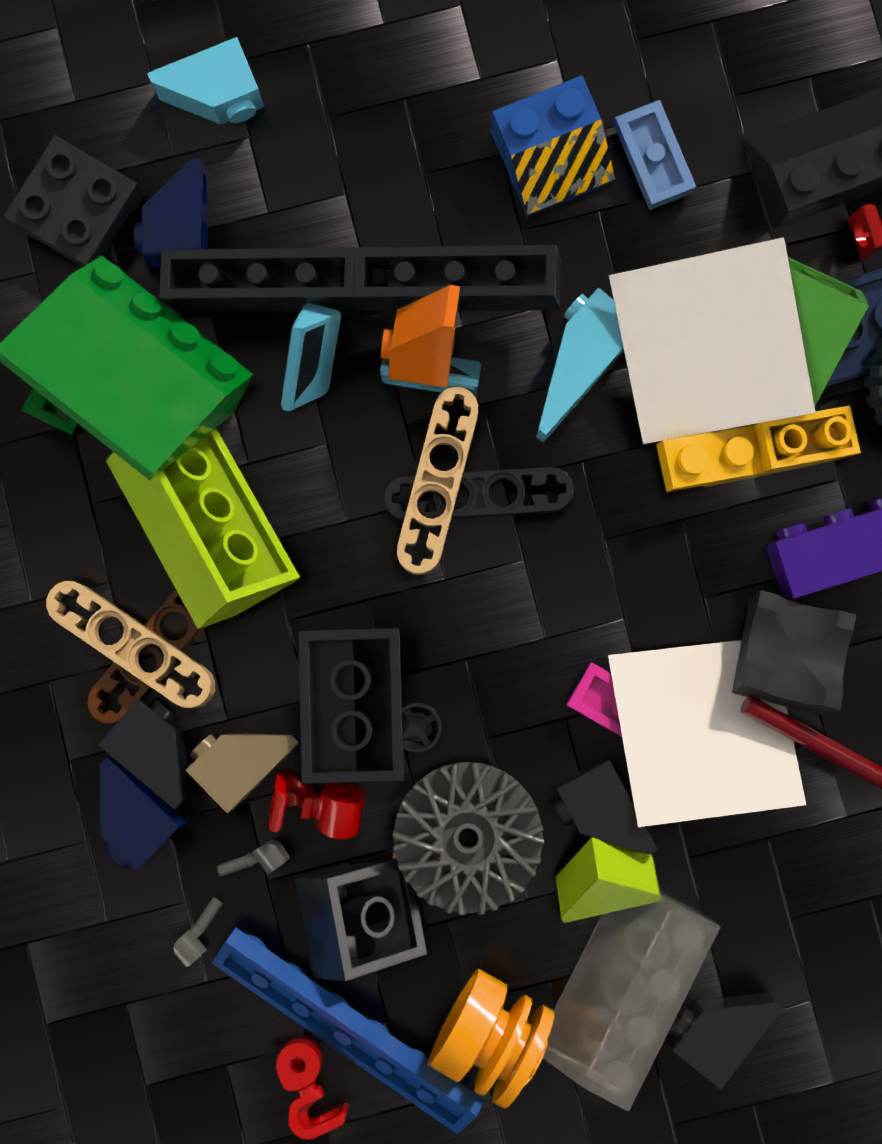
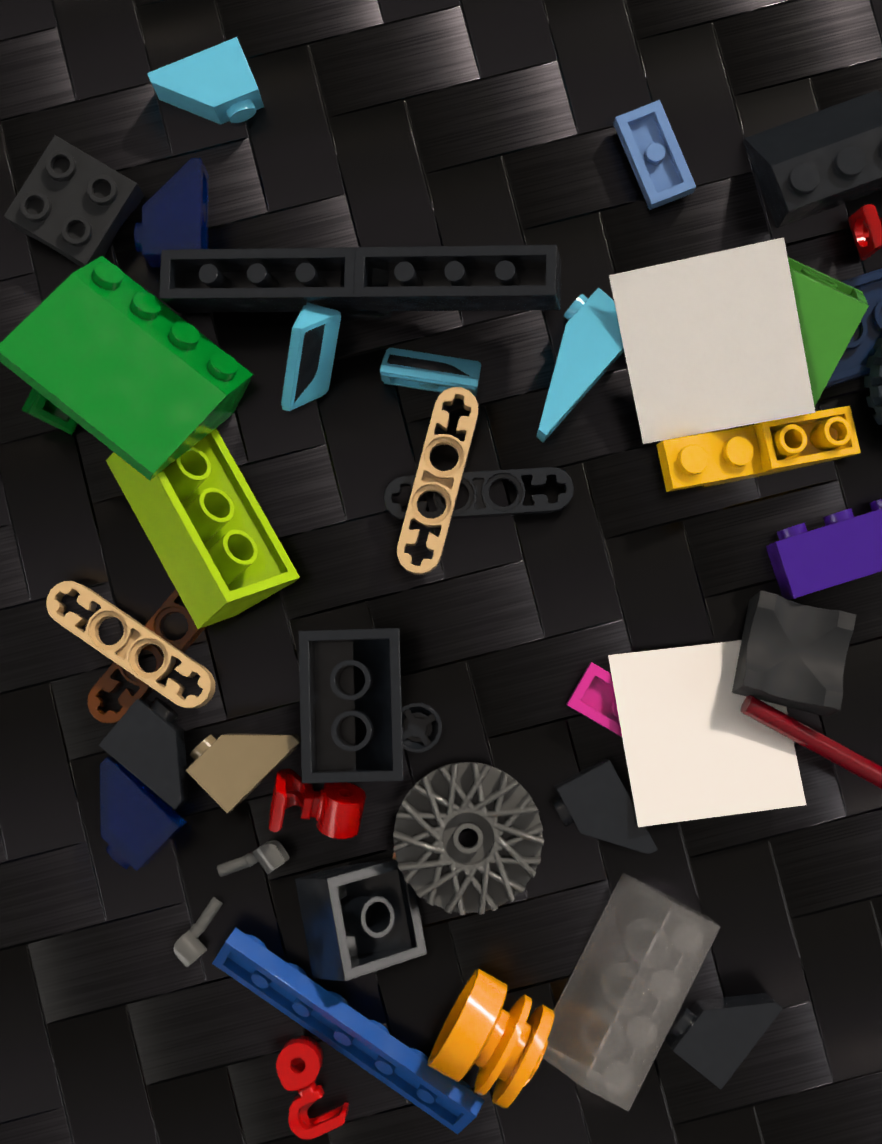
(423, 339): orange slope -> none
(553, 146): slope -> none
(605, 880): lime slope -> none

